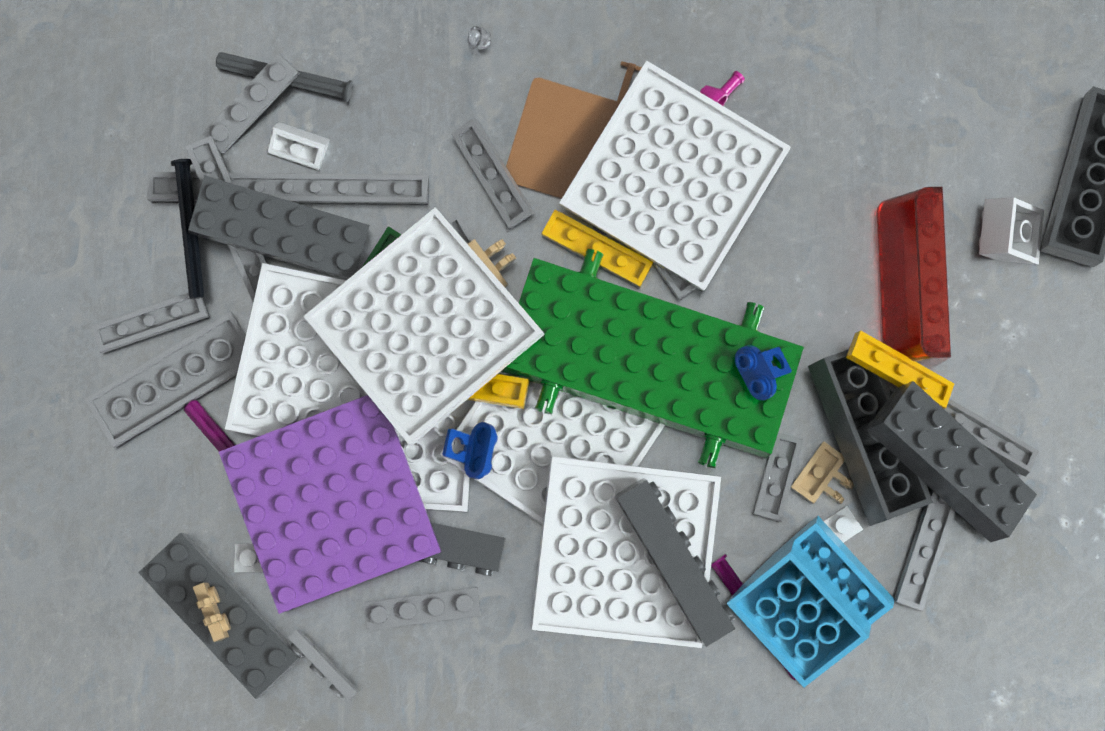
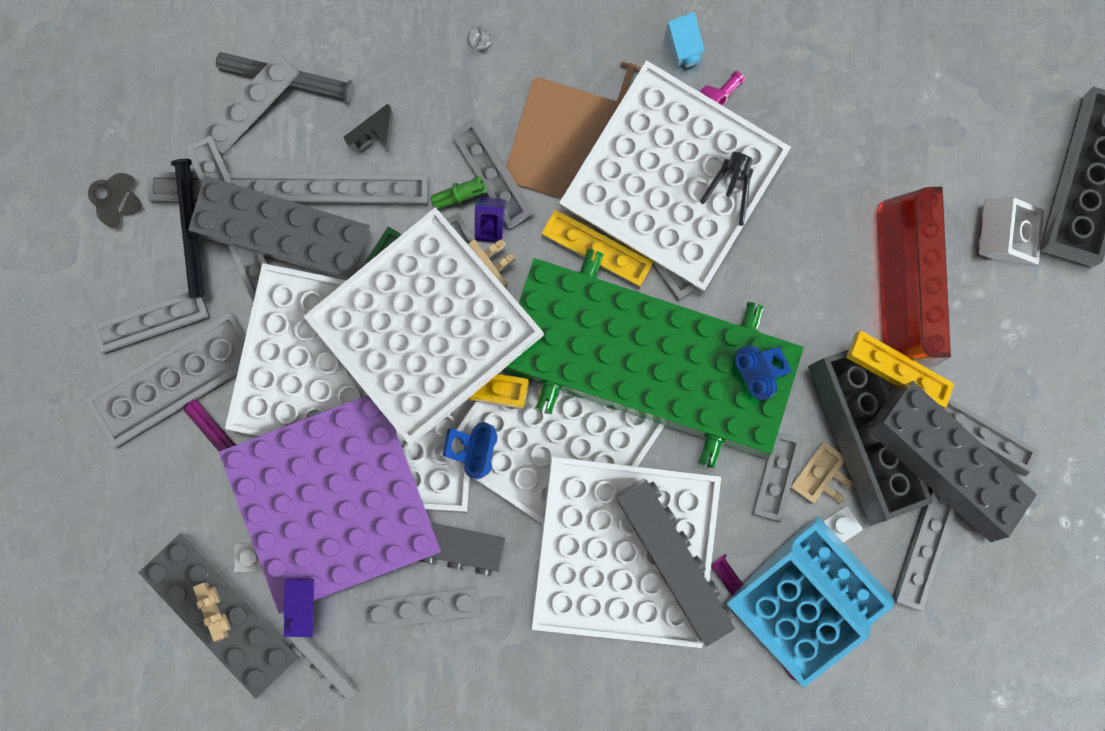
(118, 199): none -> clear smoke plate
(297, 145): white slope -> none
(298, 607): none -> dark purple slope
(377, 124): none -> pearl dark grey slope
(458, 193): none -> bright green axle
(489, 219): none -> dark purple slope
(684, 40): none -> medium azure slope
(738, 168): none -> black plant

